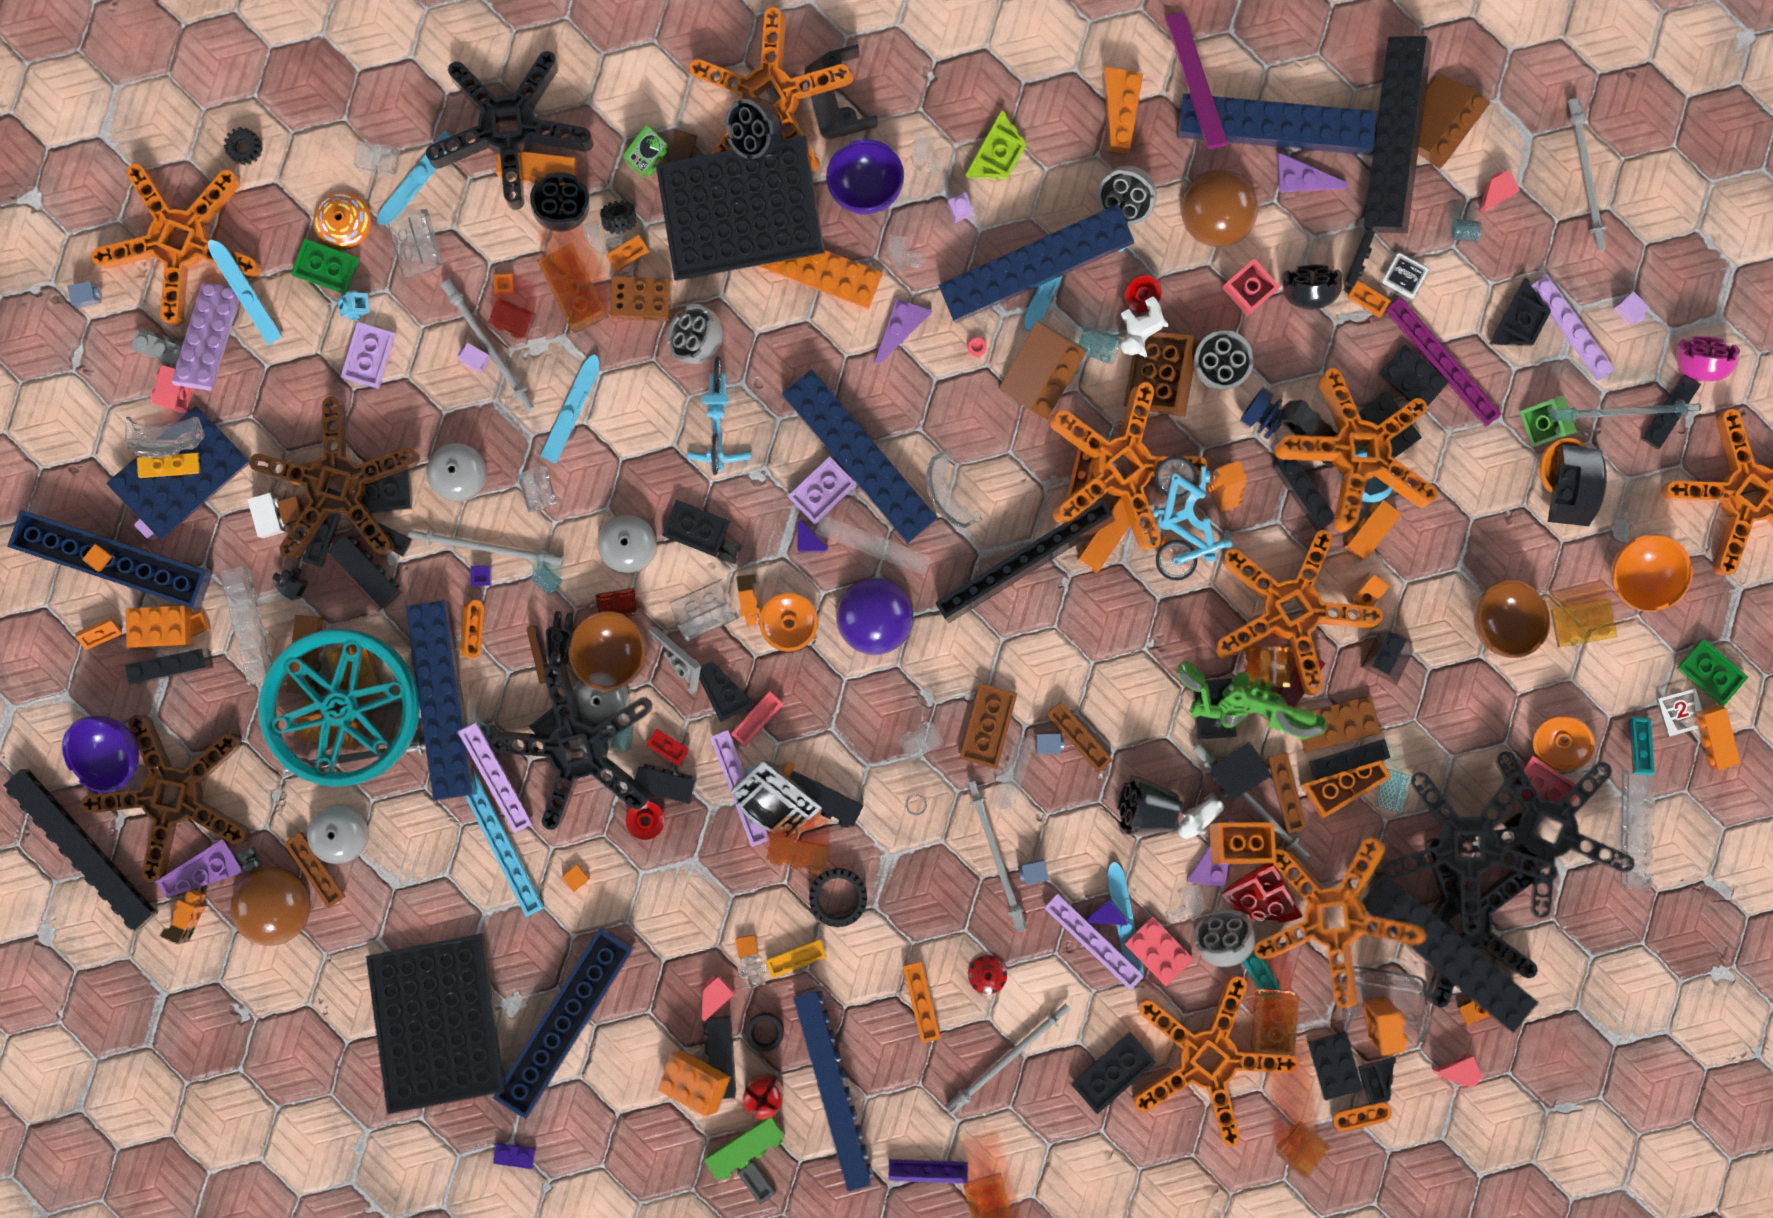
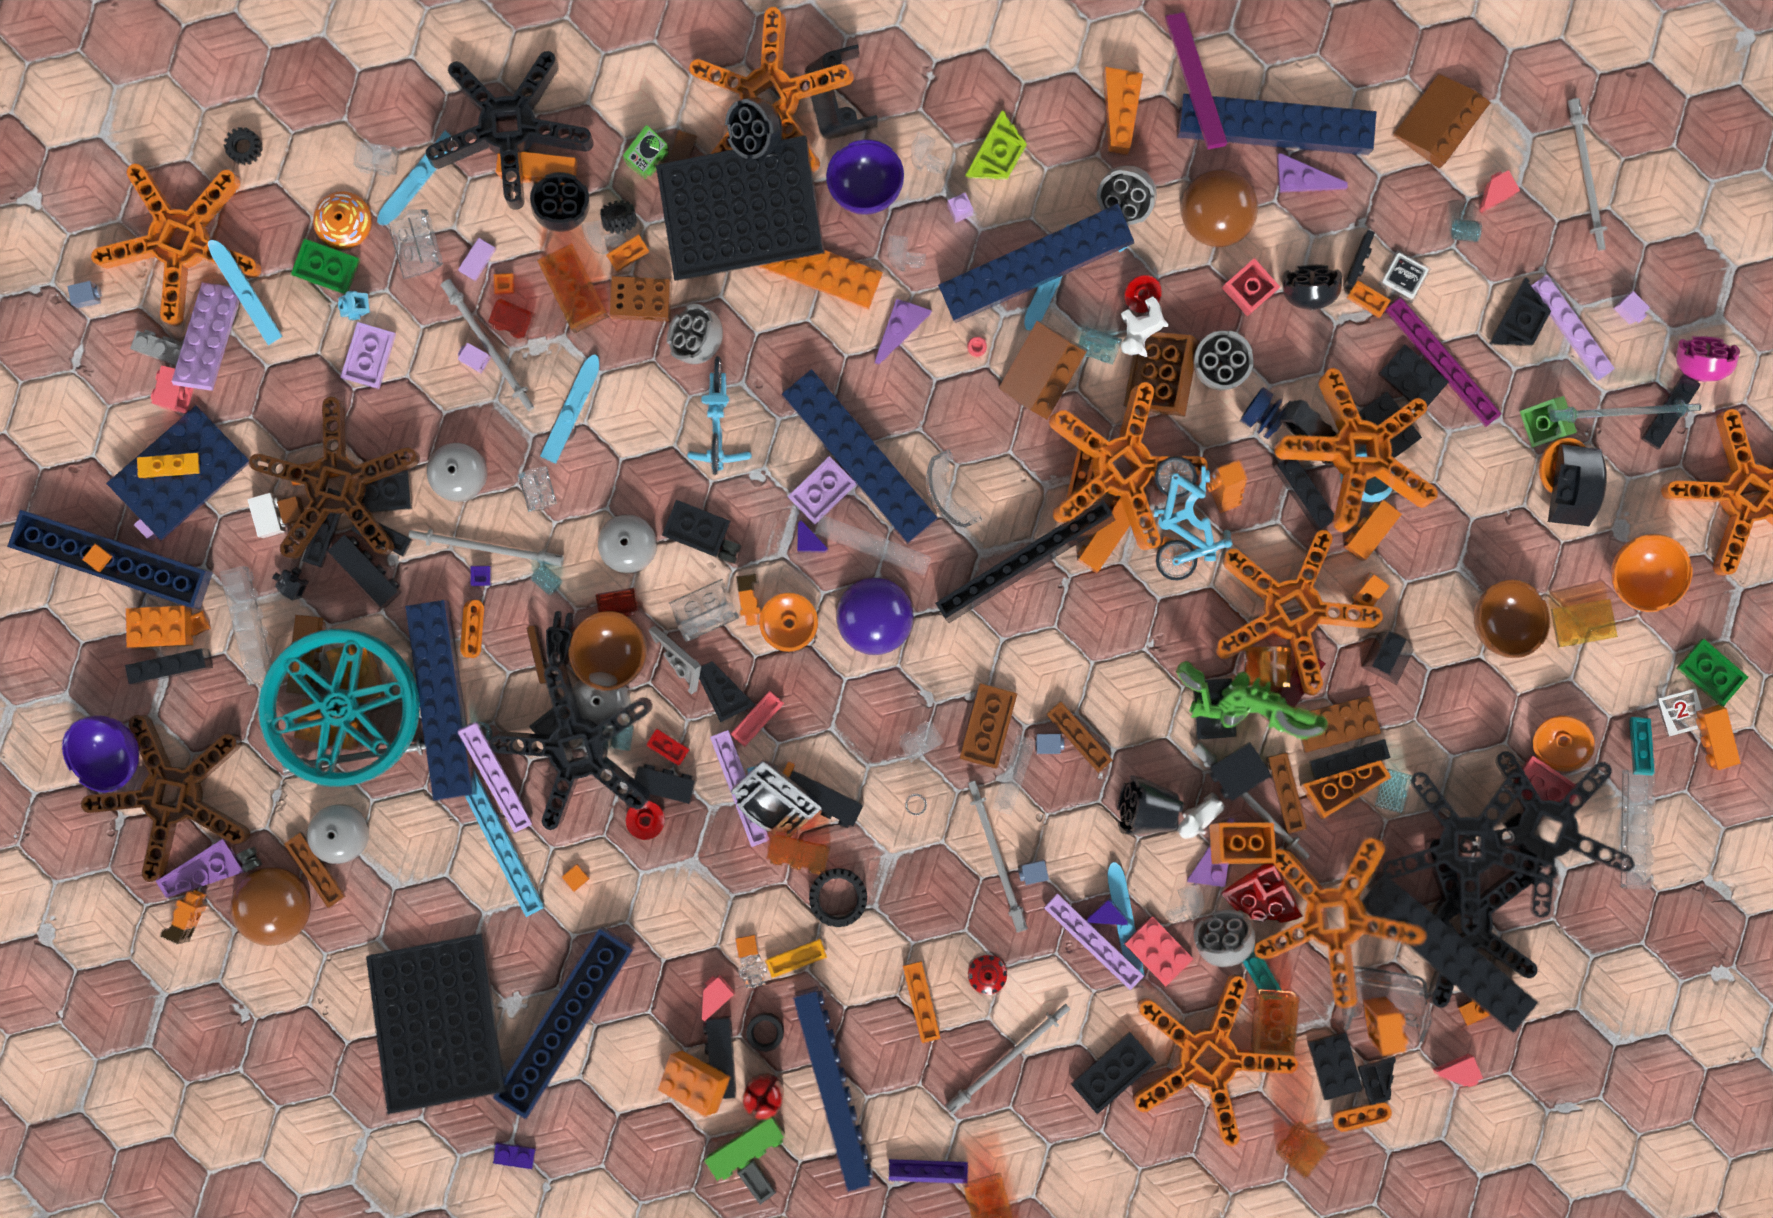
(80, 849): black brick -> none
(98, 633): orange plate -> none
(162, 439): clear windscreen -> none
(477, 259): none -> lavender tile
(1398, 134): black brick -> none

